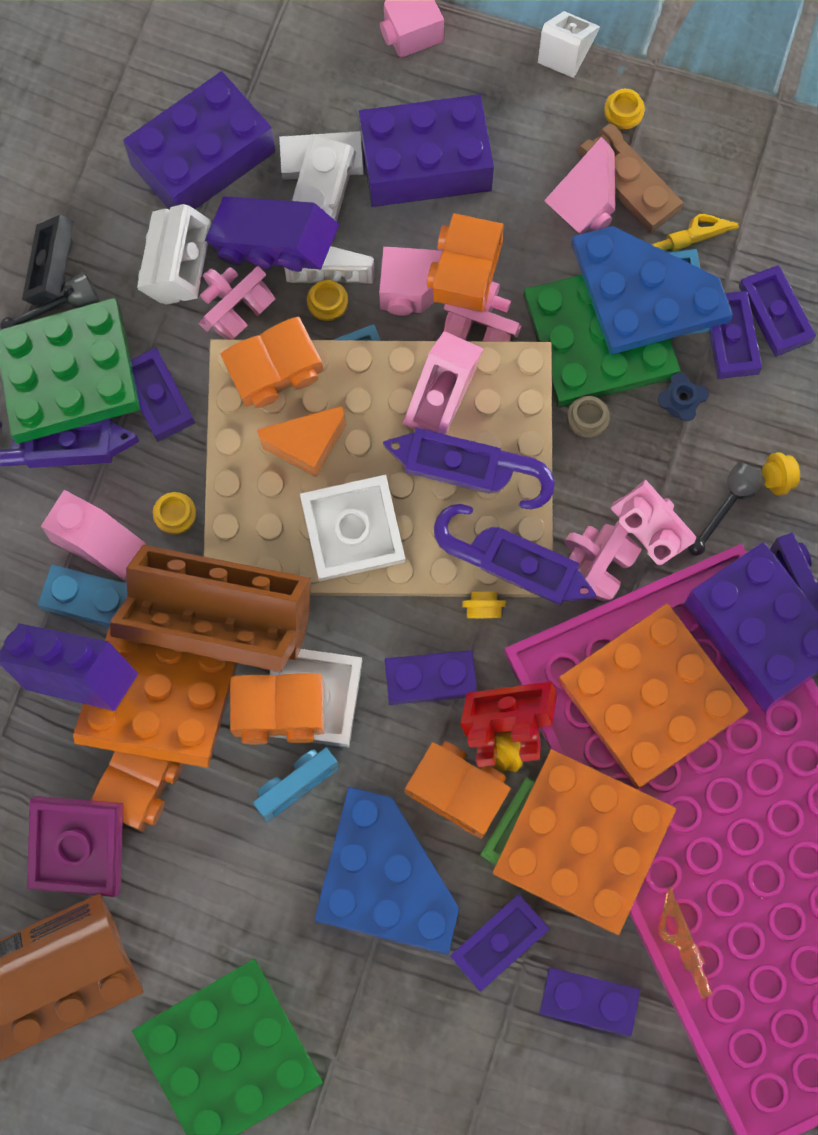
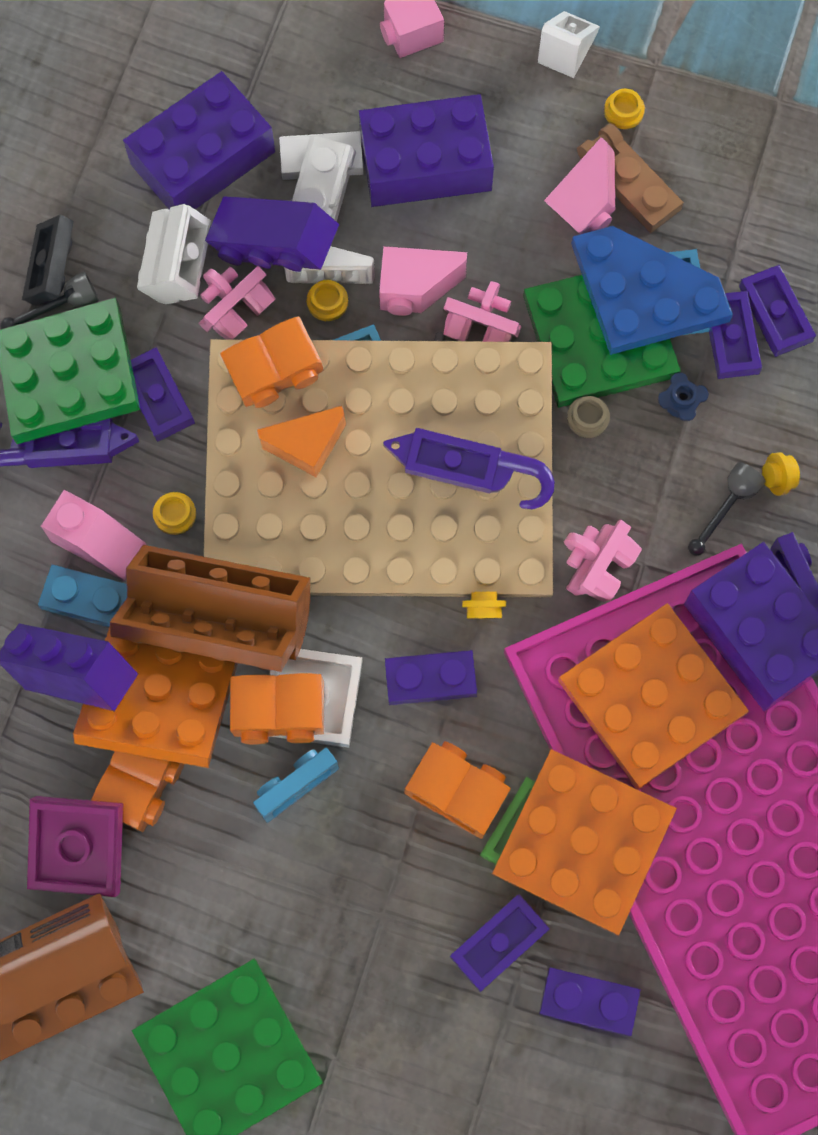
(352, 528): white plate -> none
(384, 880): blue plate -> none
(443, 384): bright pink slope -> none
(467, 262): orange brick -> none
(507, 753): yellow plate -> none
(508, 709): red plate -> none
(515, 560): dark purple plate -> none
(653, 522): bright pink hips -> none
(683, 940): hand -> none
(695, 233): yellow hand -> none

